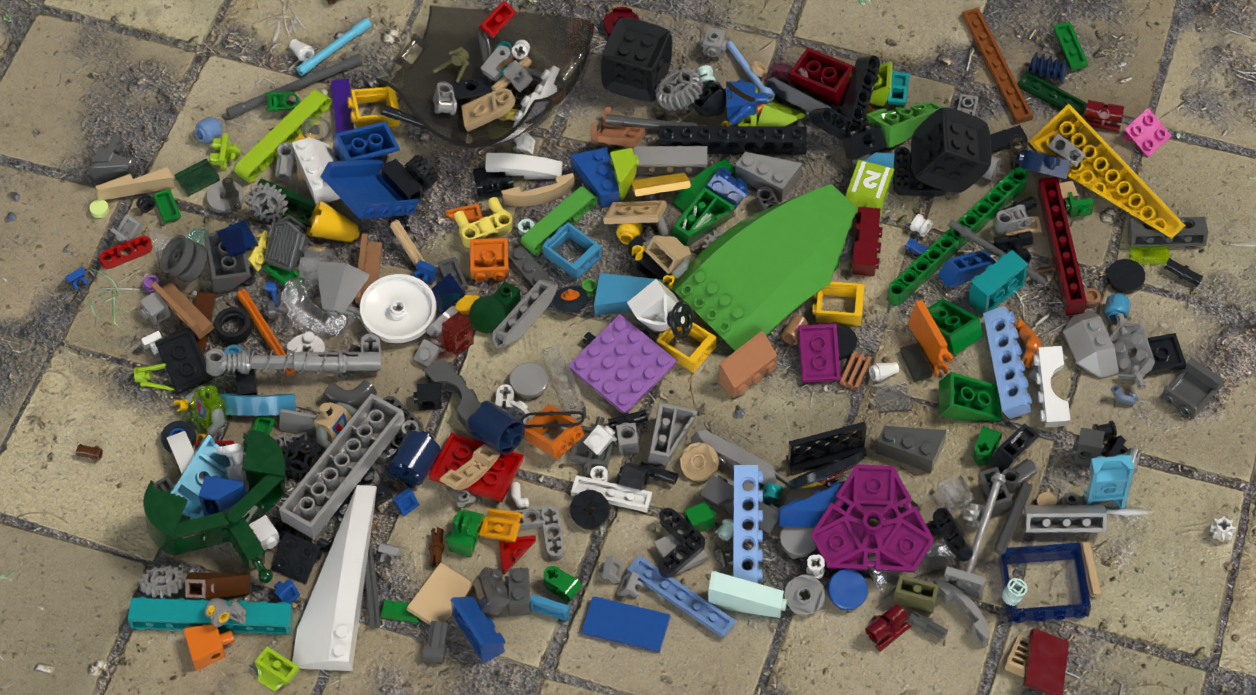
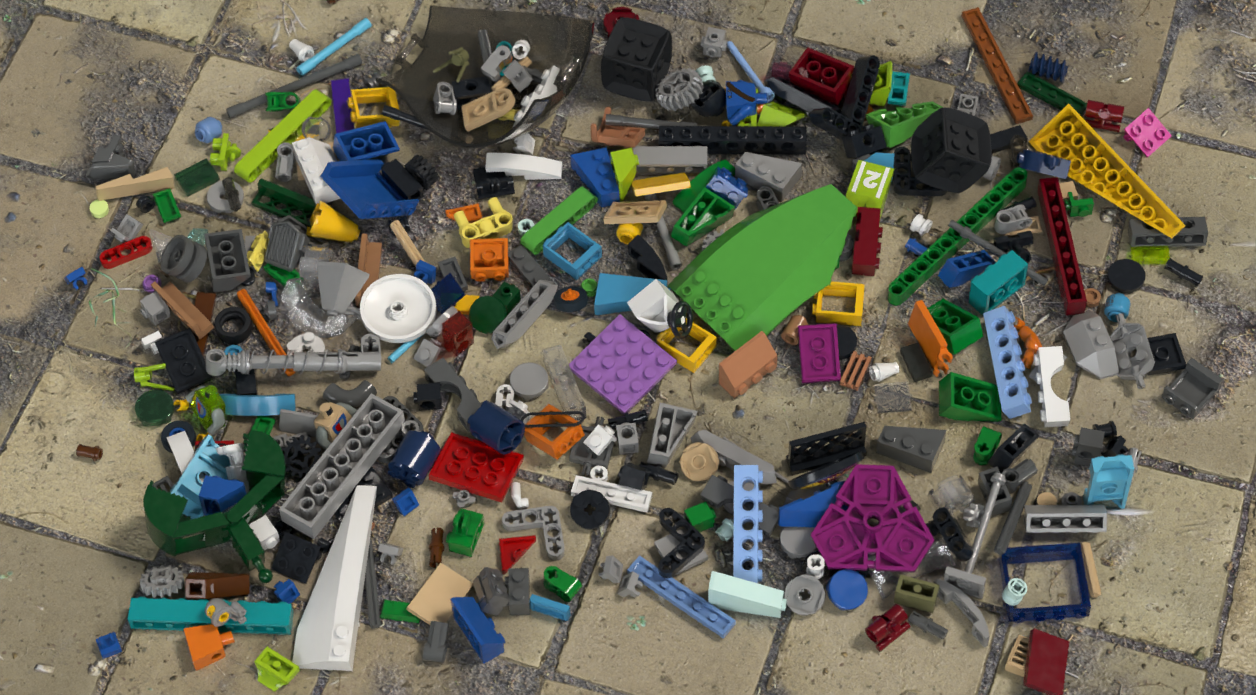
(108, 645): none -> blue tile
(154, 408): none -> clear green tile
(237, 238): clear blue piece -> none
(267, 202): light grey gear -> none
(399, 351): none -> medium azure bar
(473, 470): tan slope -> none
(497, 19): red slope -> none
(501, 525): light orange plate -> none
(540, 195): tan slope -> none
(626, 624): blue tile -> none
(668, 254): tan torso -> none
(759, 69): tan tile -> none
(771, 494): teal wheel -> none
(929, 240): none -> dark tan arm
(1066, 150): light grey leg -> none
(1070, 46): green plate -> none
(1129, 399): sand blue arm -> none
(1219, 525): white gear -> none

